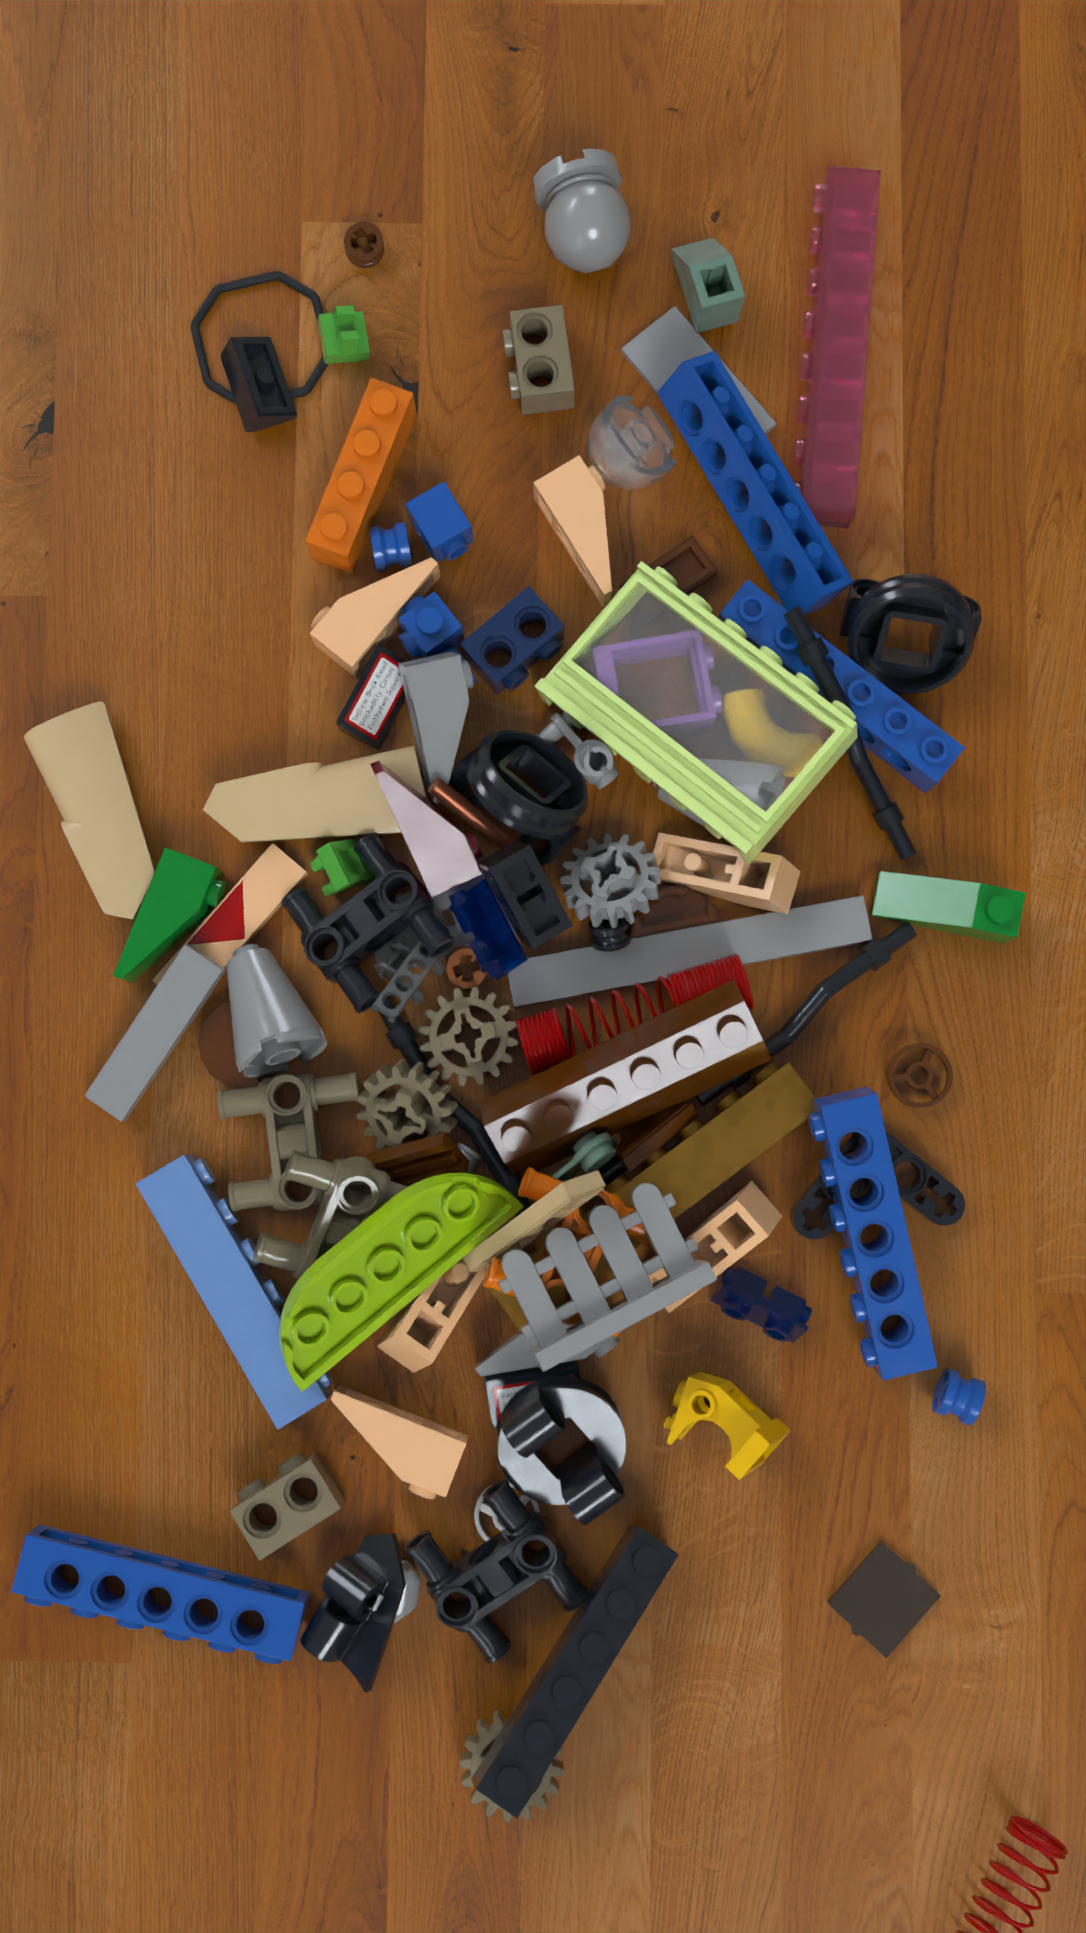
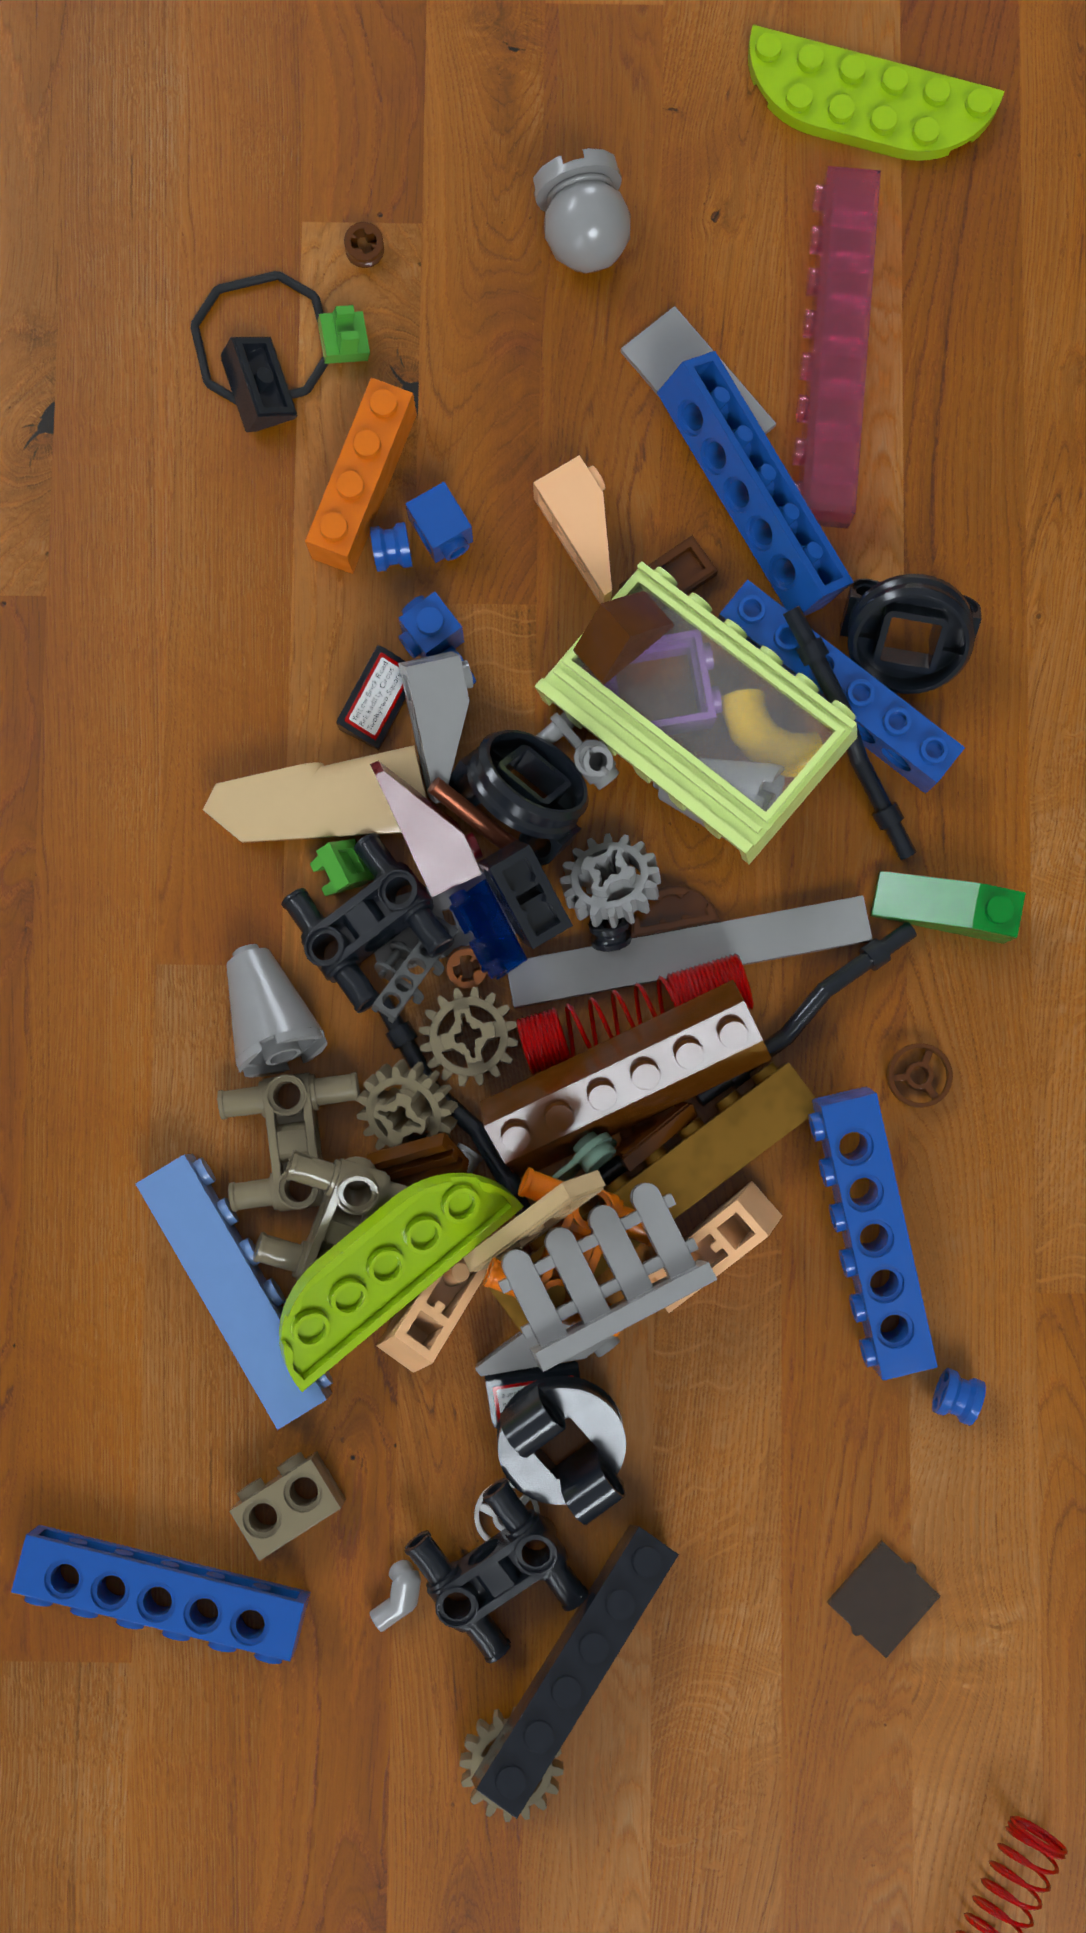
(98, 808): tan panel -> none
(155, 1032): light grey tile -> none
(172, 907): green slope -> none
(217, 1049): reddish brown tile -> none
(245, 907): light nougat tile -> none
(358, 1608): black panel -> none
(370, 615): light nougat slope -> none
(409, 1444): light nougat slope -> none
(504, 634): dark blue brick -> none
(545, 360): dark tan brick -> none
(620, 634): none -> reddish brown slope
(630, 445): clear cylinder -> none
(709, 284): sand green slope -> none
(720, 1401): yellow tile -> none
(722, 872): light nougat slope -> none
(781, 1316): clear blue hinge -> none
(867, 98): none -> lime plate
(899, 1154): black beam -> none

